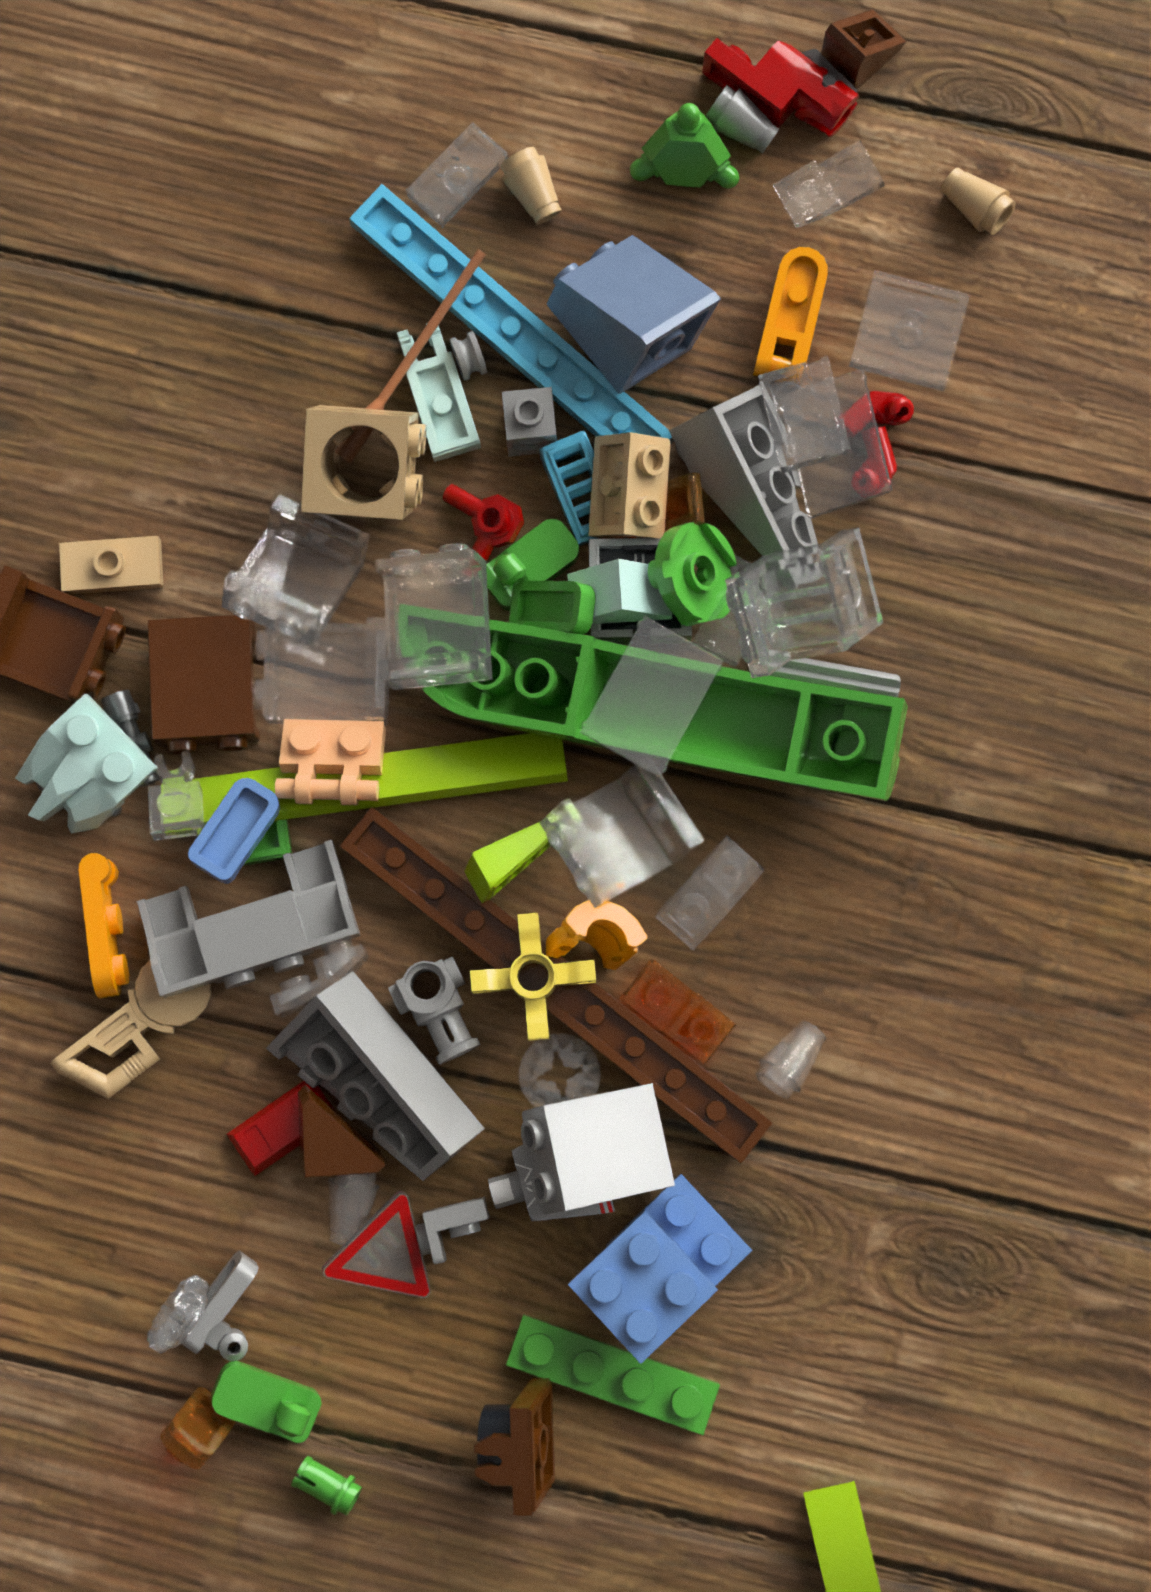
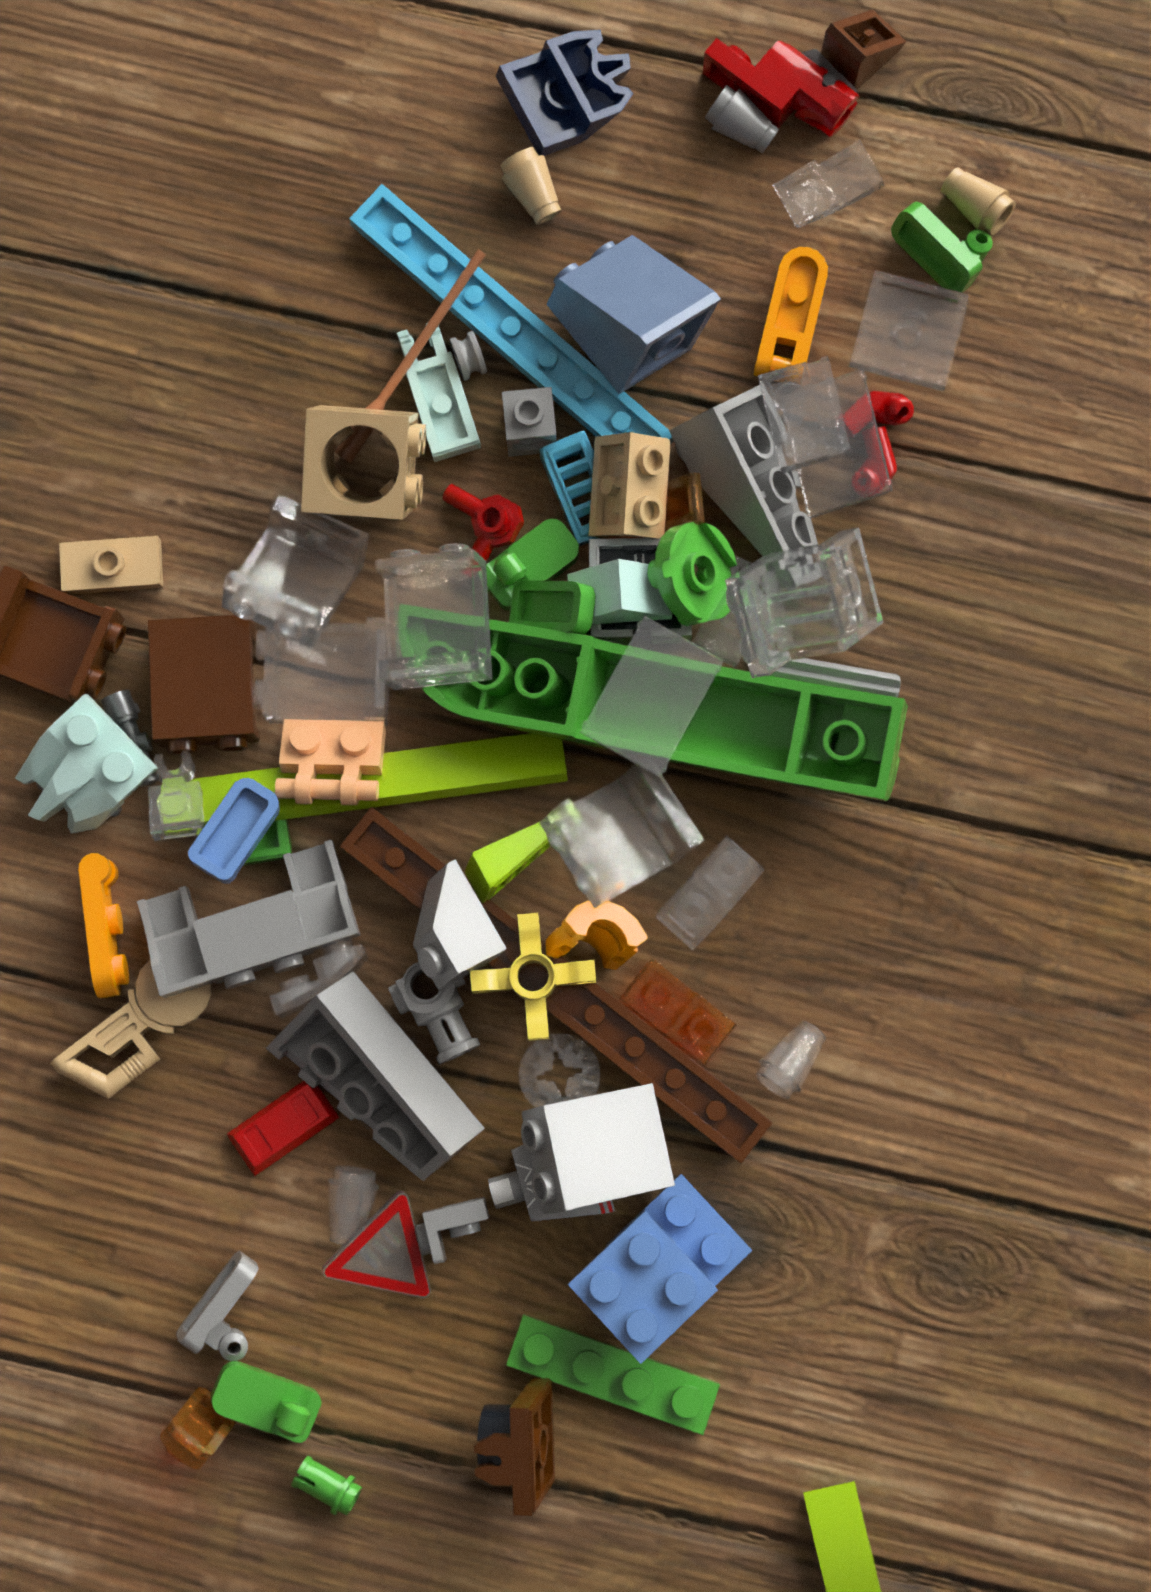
(178, 1314): clear gear -> none
(331, 1143): reddish brown slope -> none
(453, 929): none -> slope
(457, 174): clear plate -> none
(565, 90): none -> dark blue plate
(686, 153): bright green rock -> none
(938, 249): none -> bright green piece

